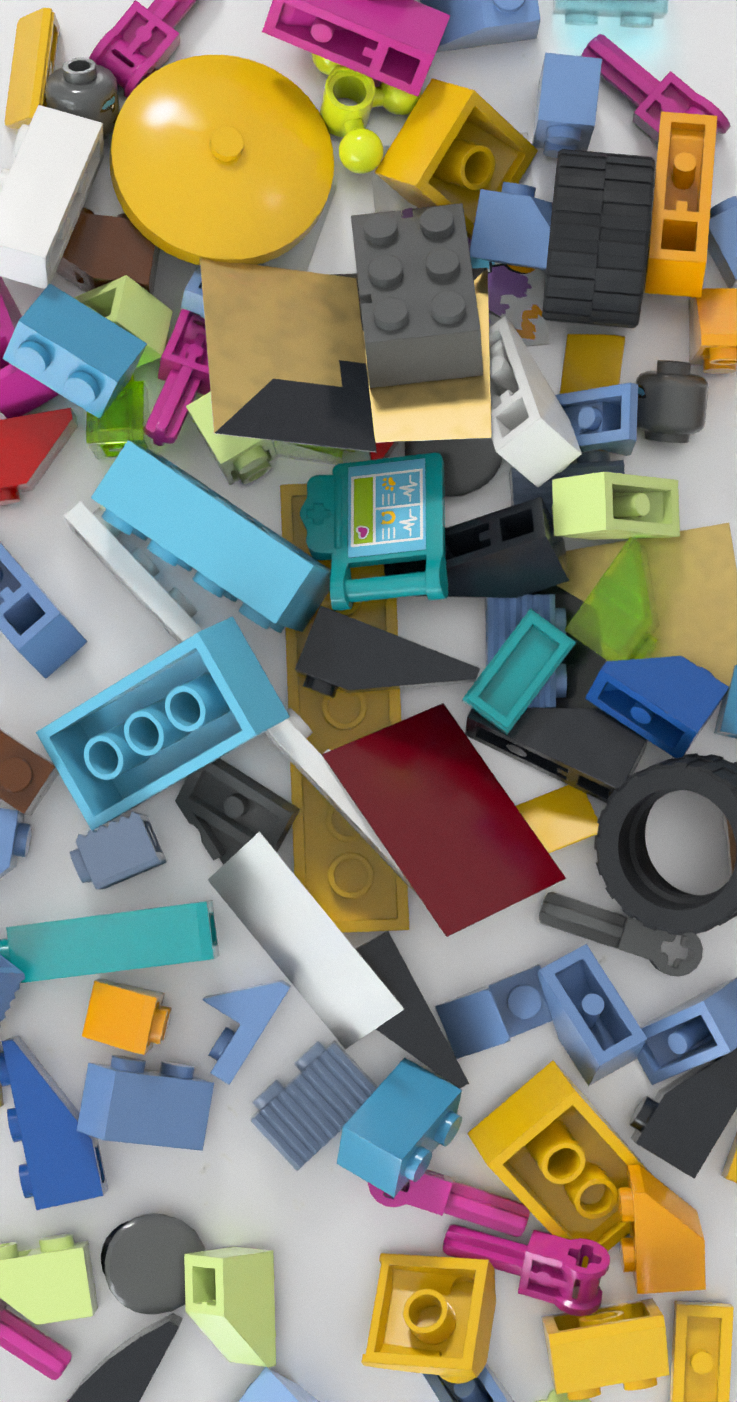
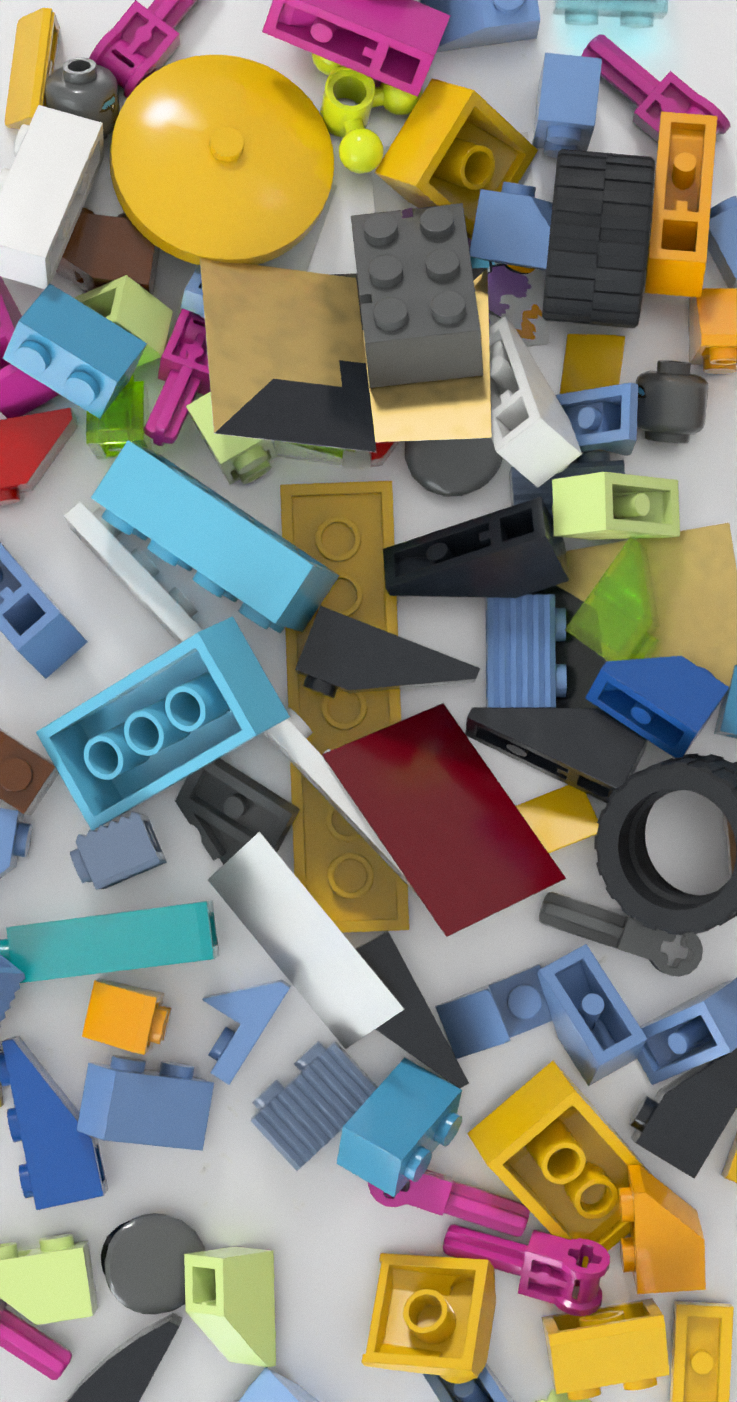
(377, 517): piece -> none
(518, 671): teal tile -> none

